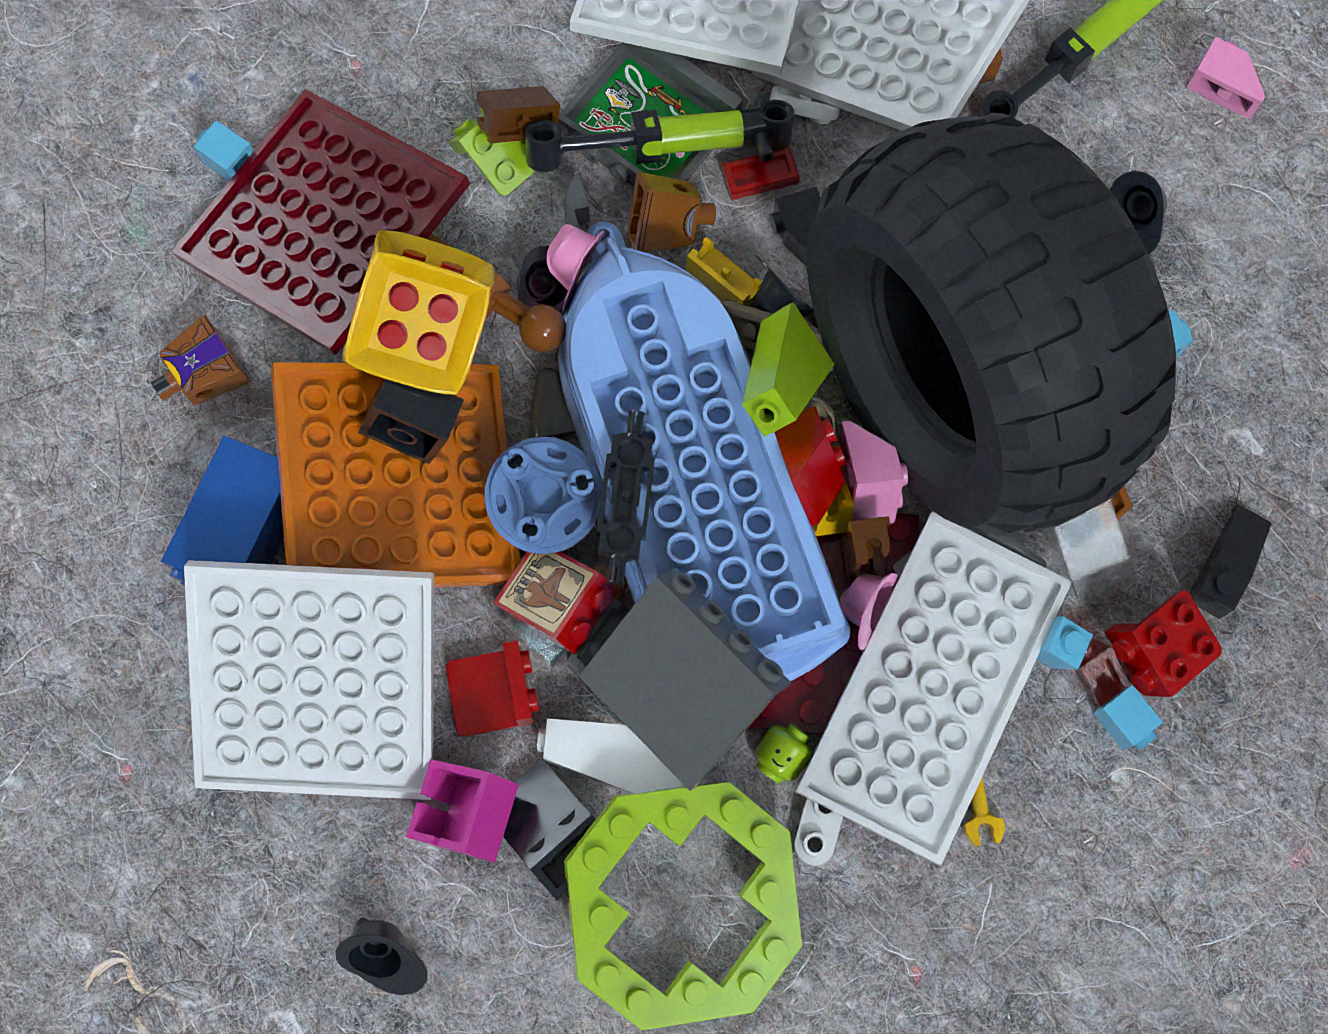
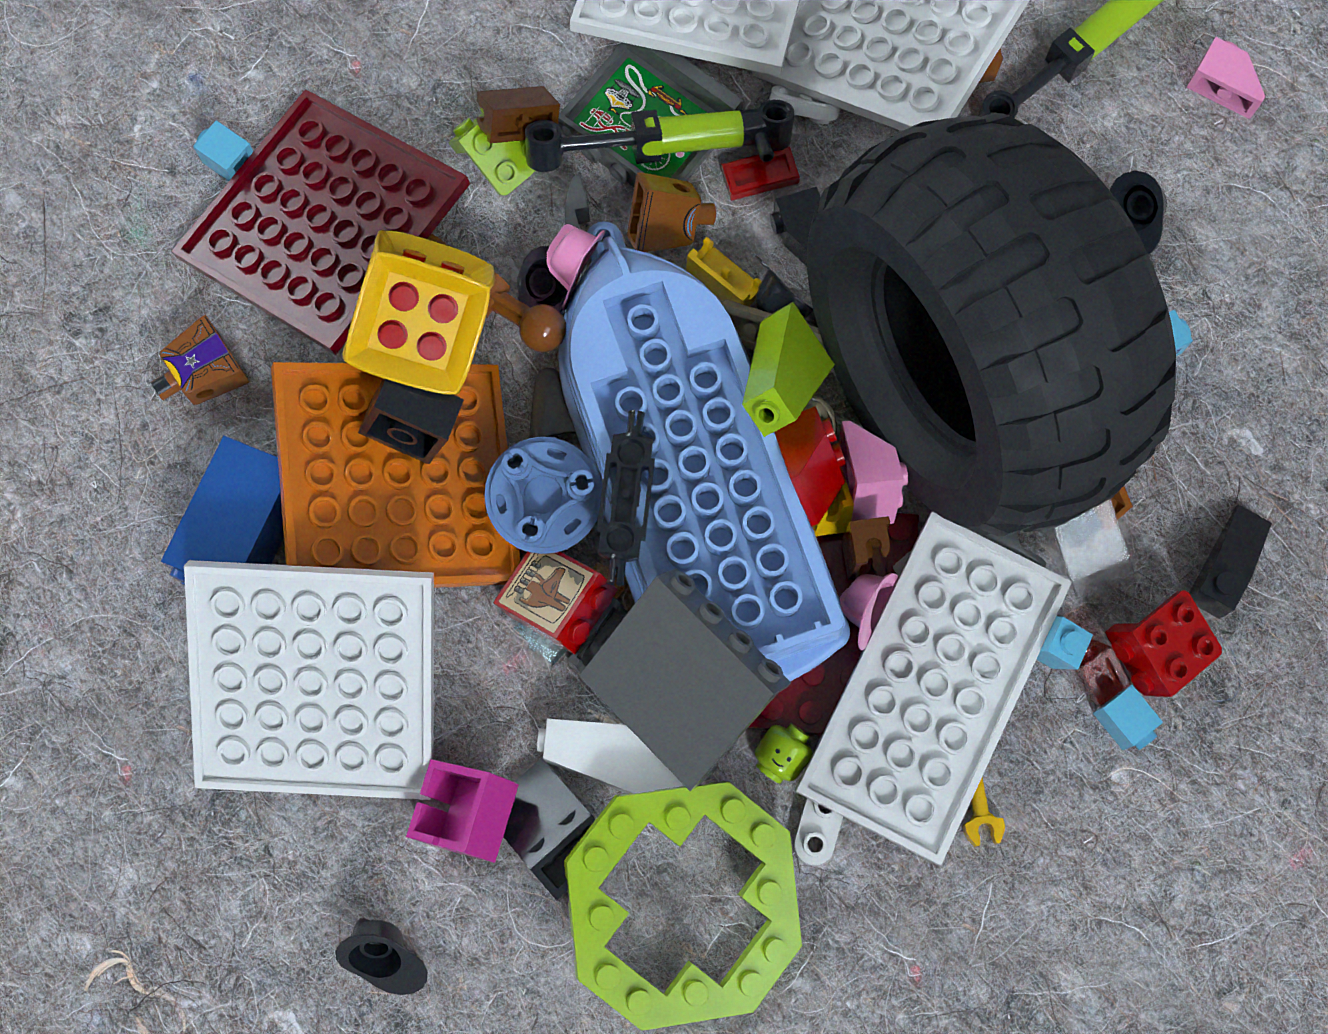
(492, 691): red bracket -> none

